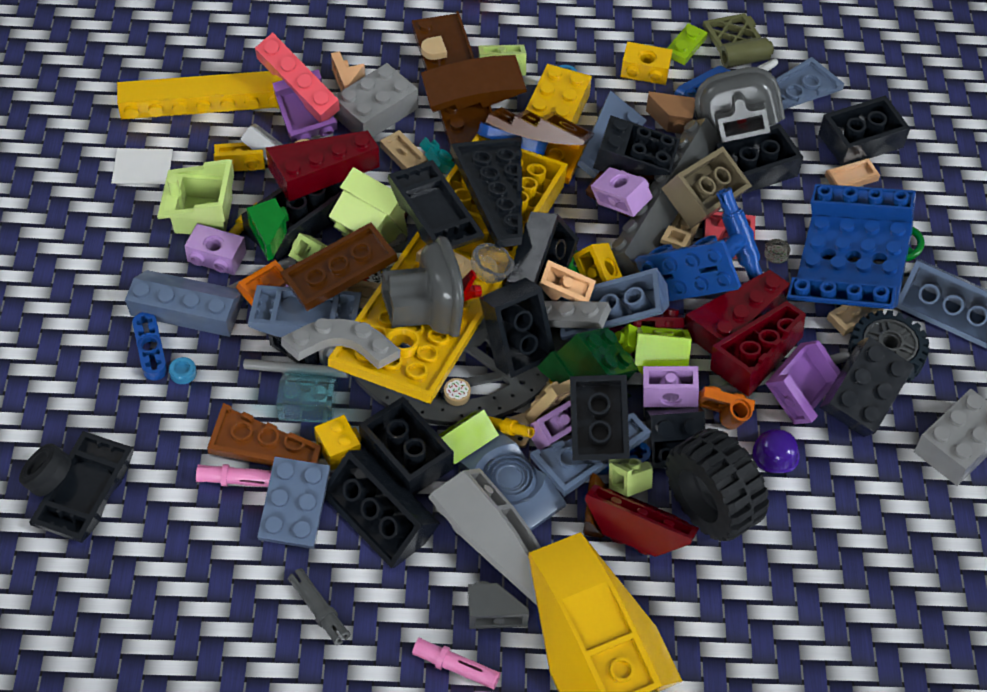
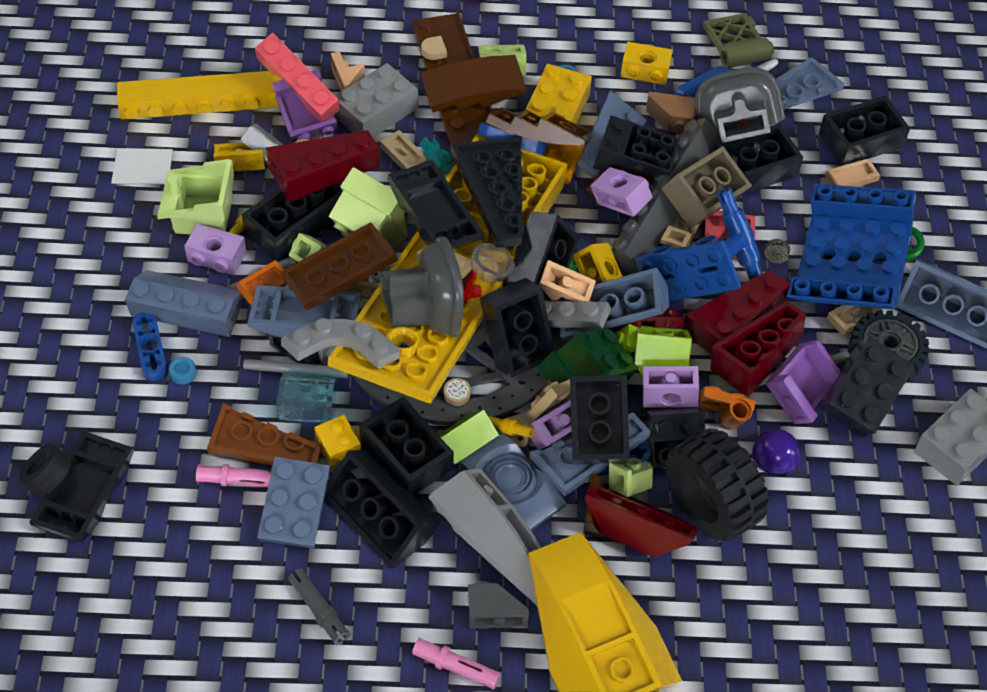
(268, 225): green slope -> none
(687, 43): lime plate -> none

